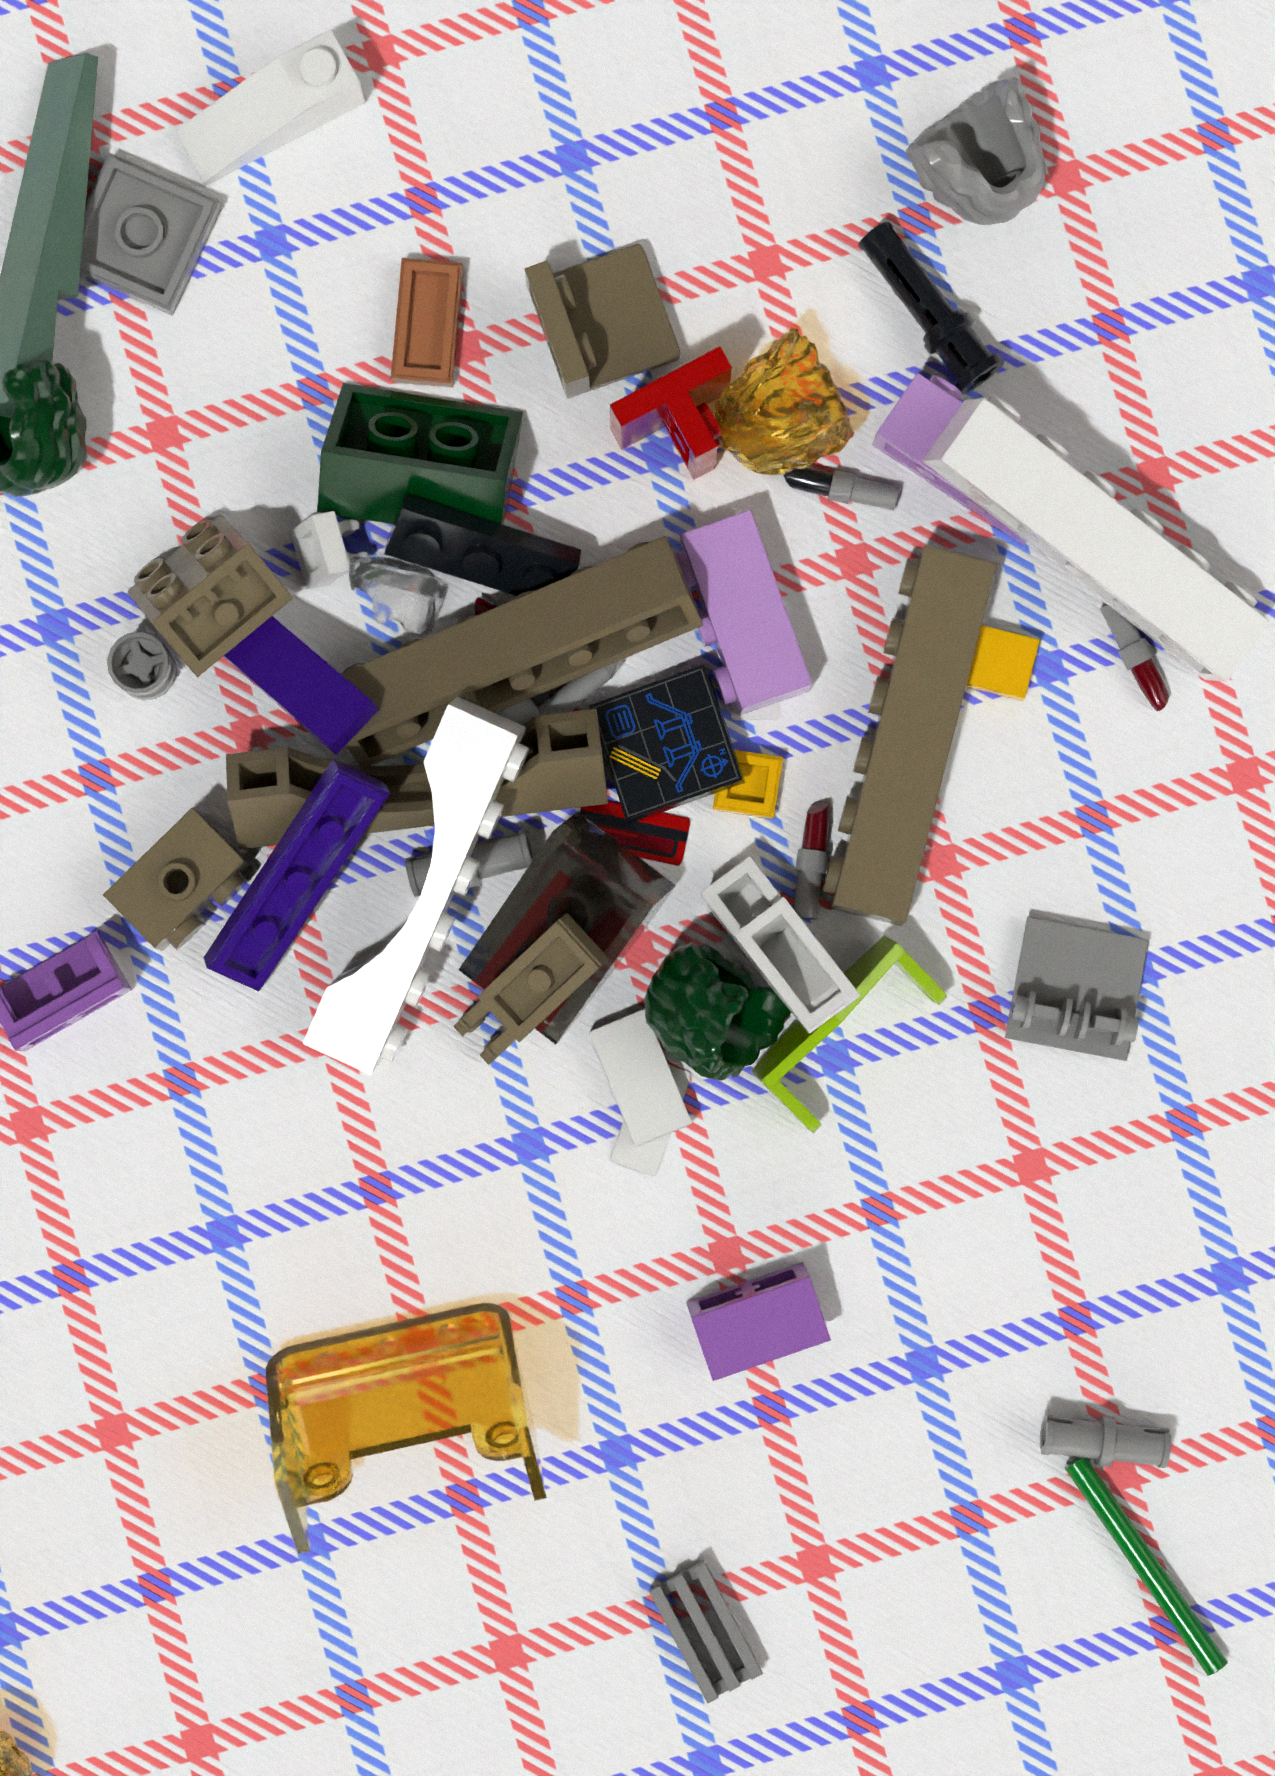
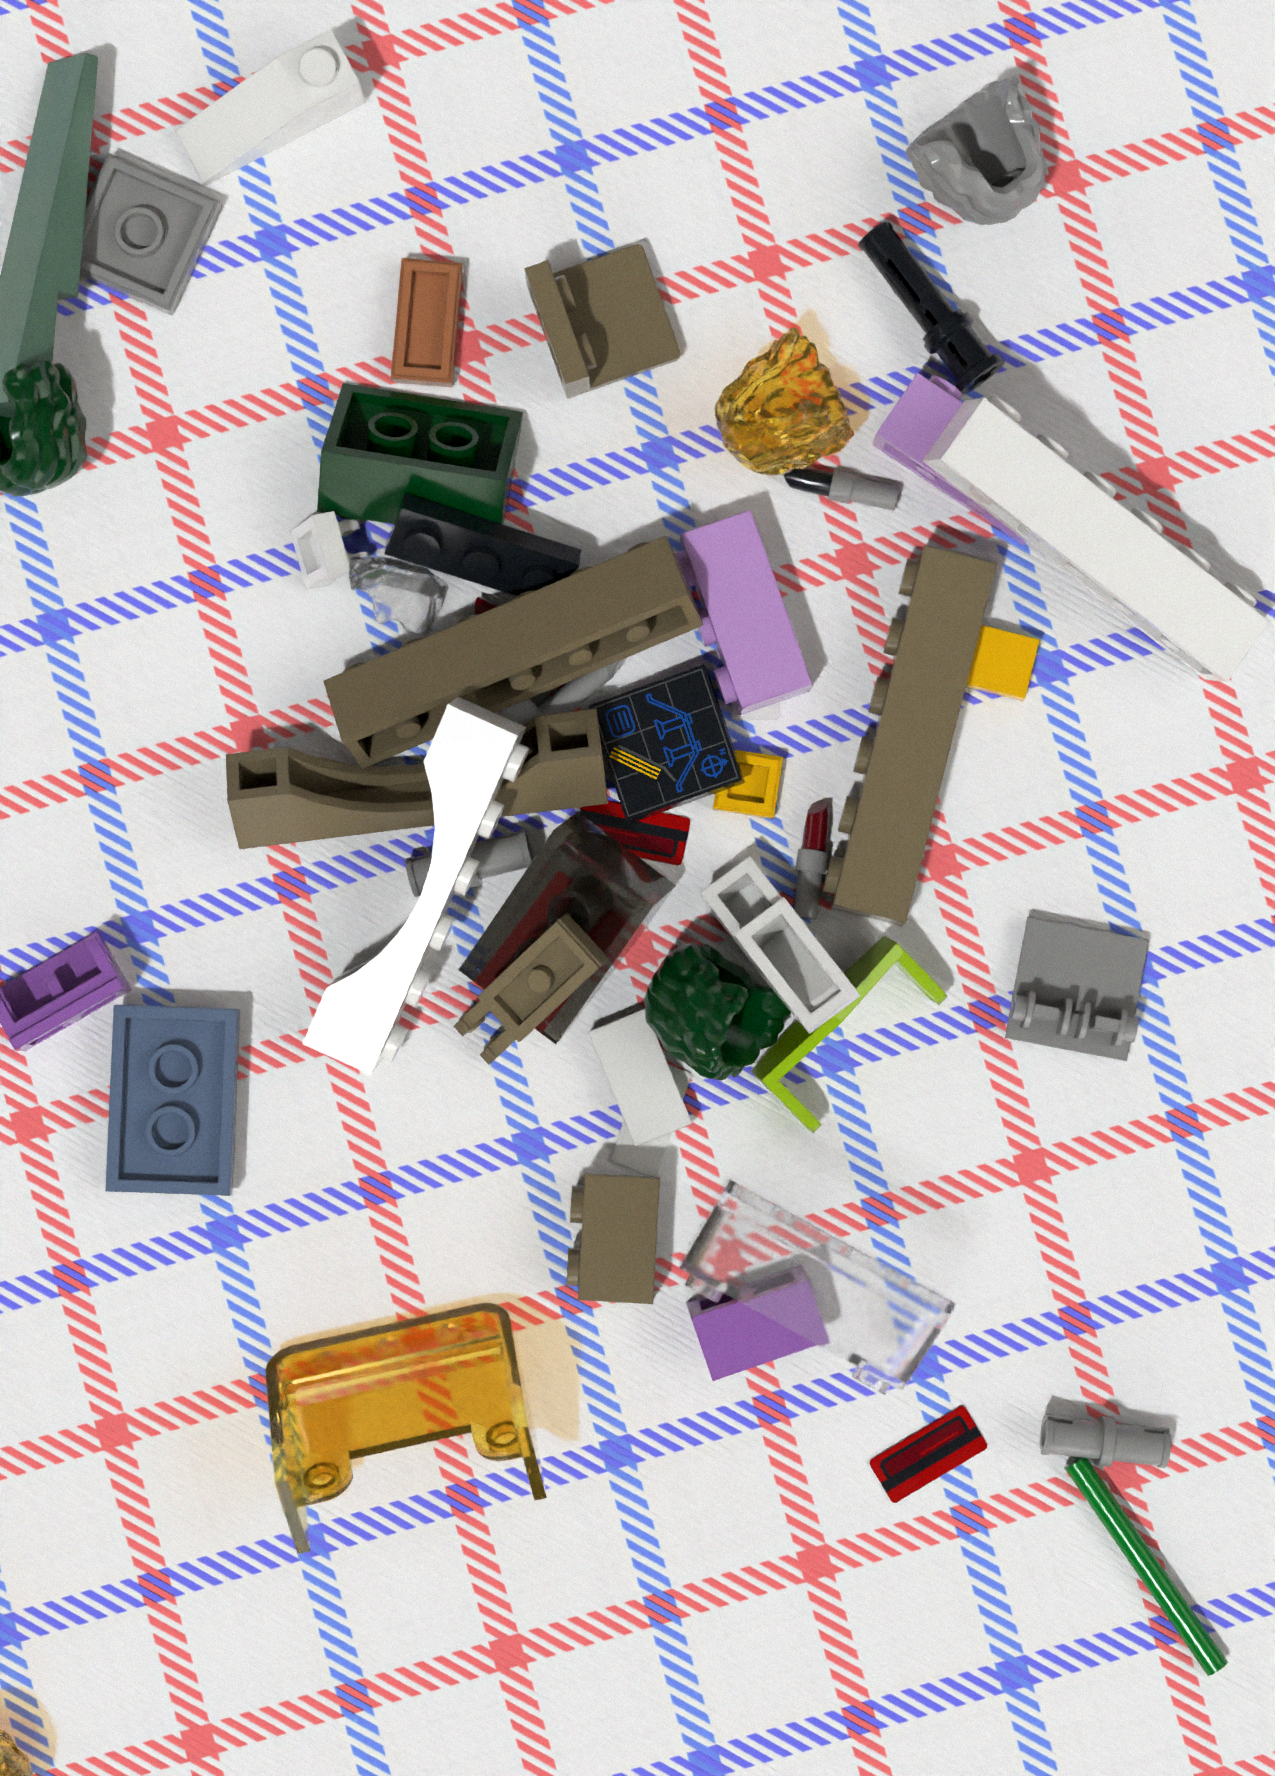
(135, 657): light grey wheel -> none
(173, 1100): none -> sand blue plate
(178, 882): dark tan brick -> none
(208, 593): dark tan bracket -> none
(296, 875): dark purple tile -> none
(302, 684): dark purple tile -> none
(616, 1238): none -> dark tan brick
(680, 406): red bracket -> none
(730, 1679): light grey tile -> none
(814, 1286): none -> clear windscreen
(928, 1454): none -> sticker
(1137, 658): piece -> none

